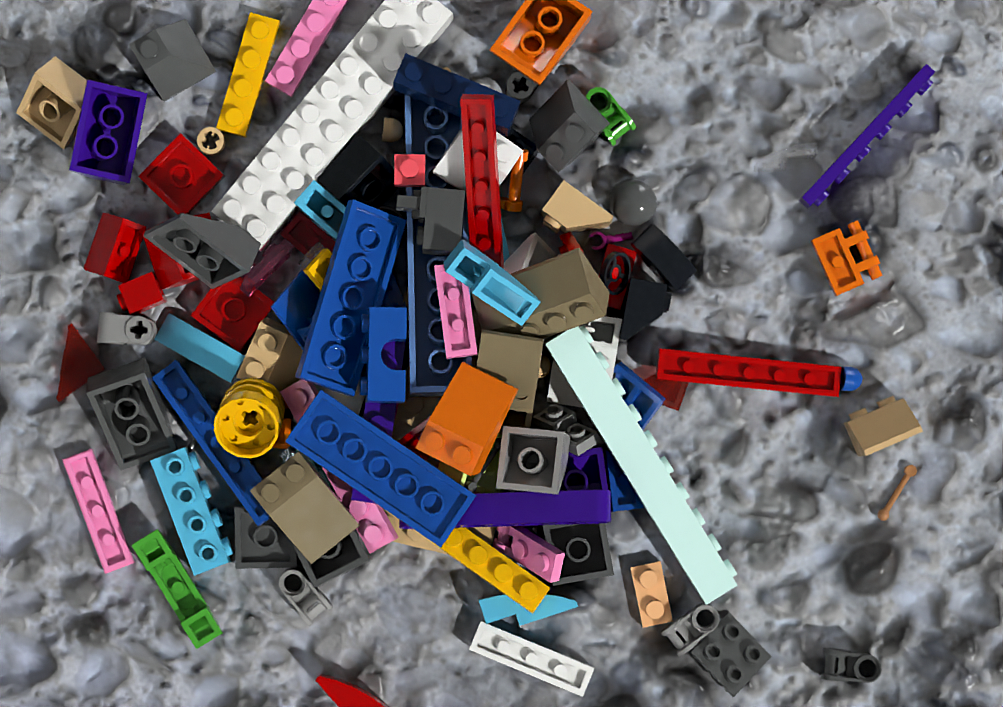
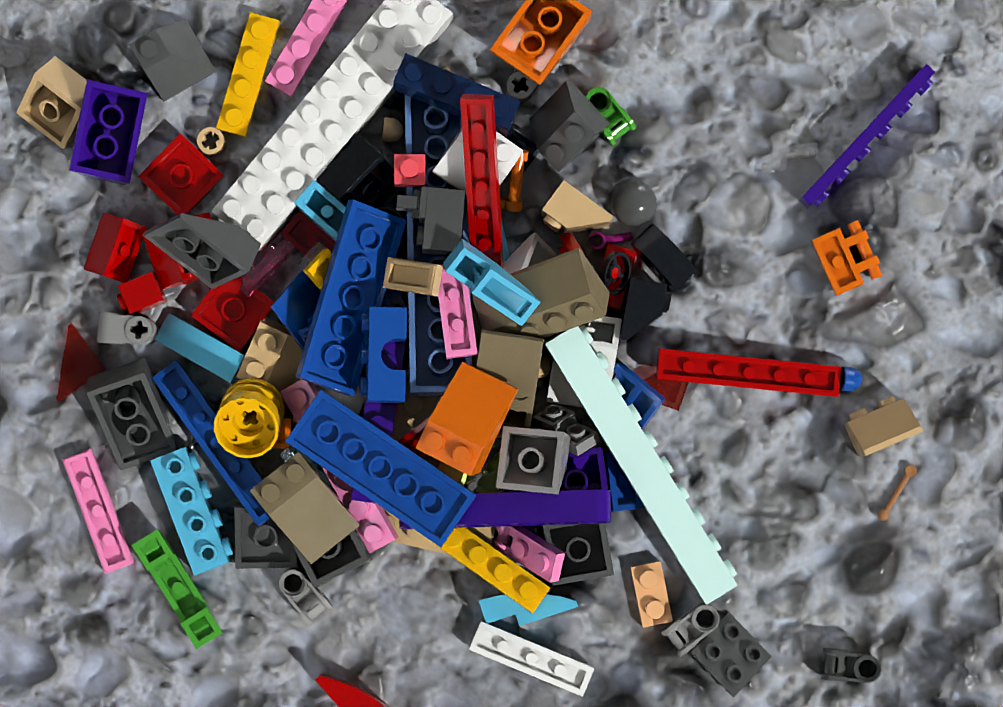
(412, 276): none -> tan tile

